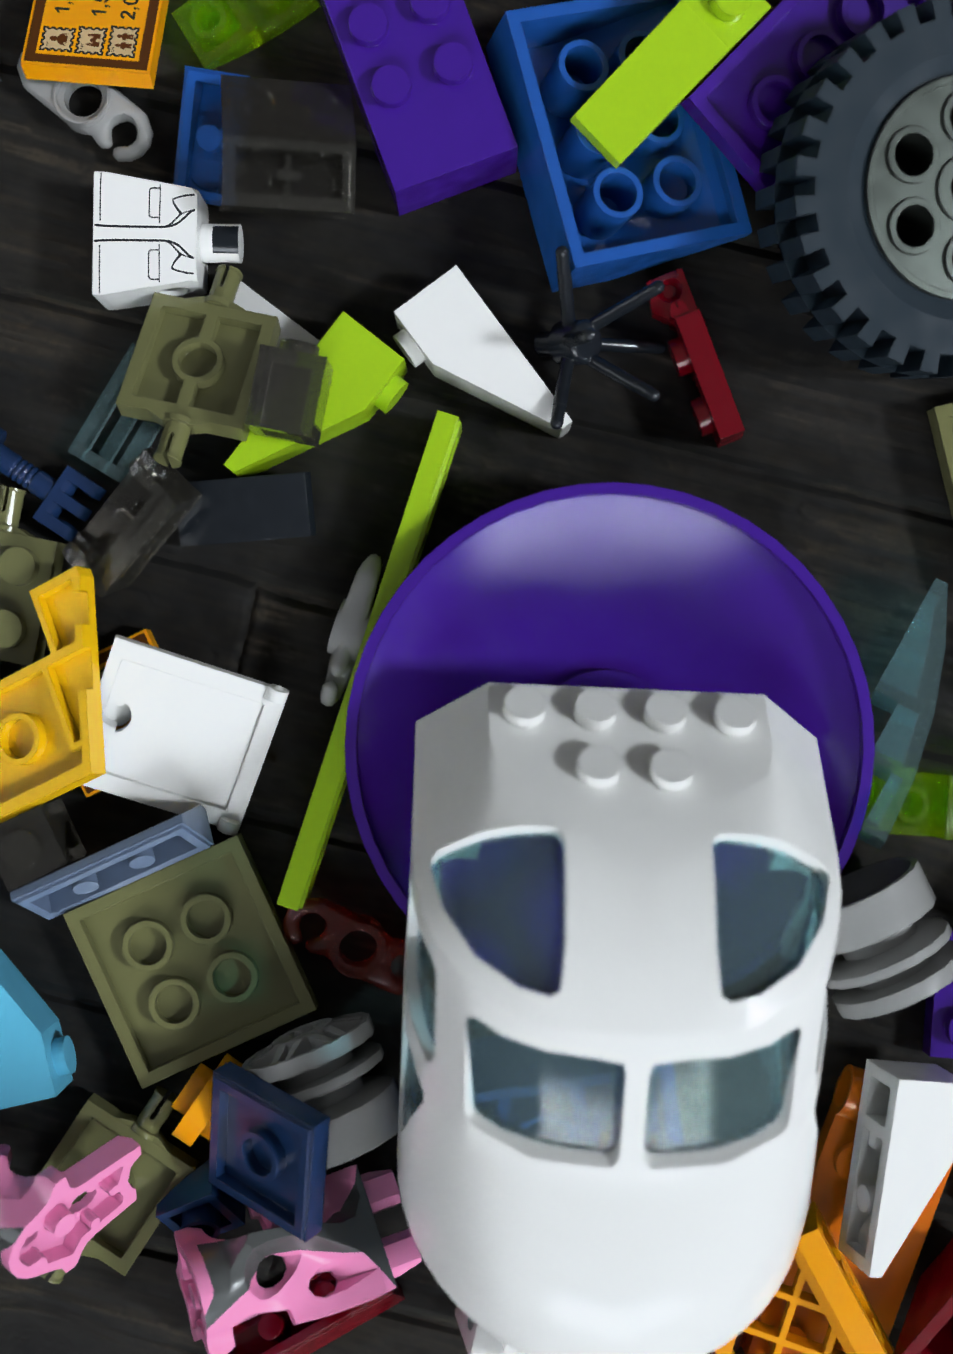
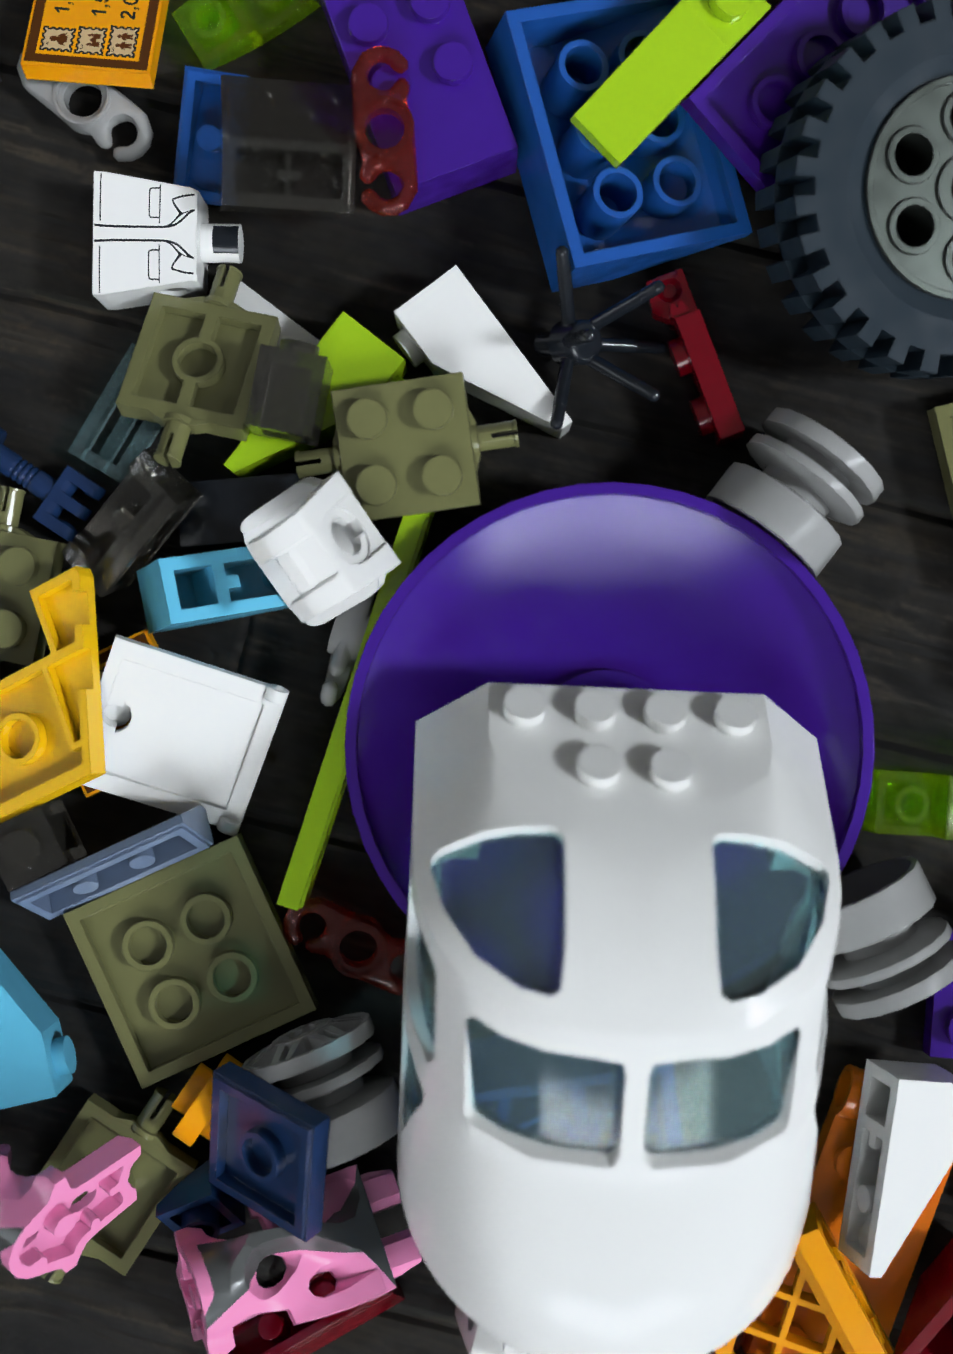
(204, 589): none -> medium azure slope
(318, 548): none -> white piece
(373, 102): none -> clear red piece
(408, 446): none -> olive plate
(803, 480): none -> light grey wheel
(909, 694): clear light blue slope -> none

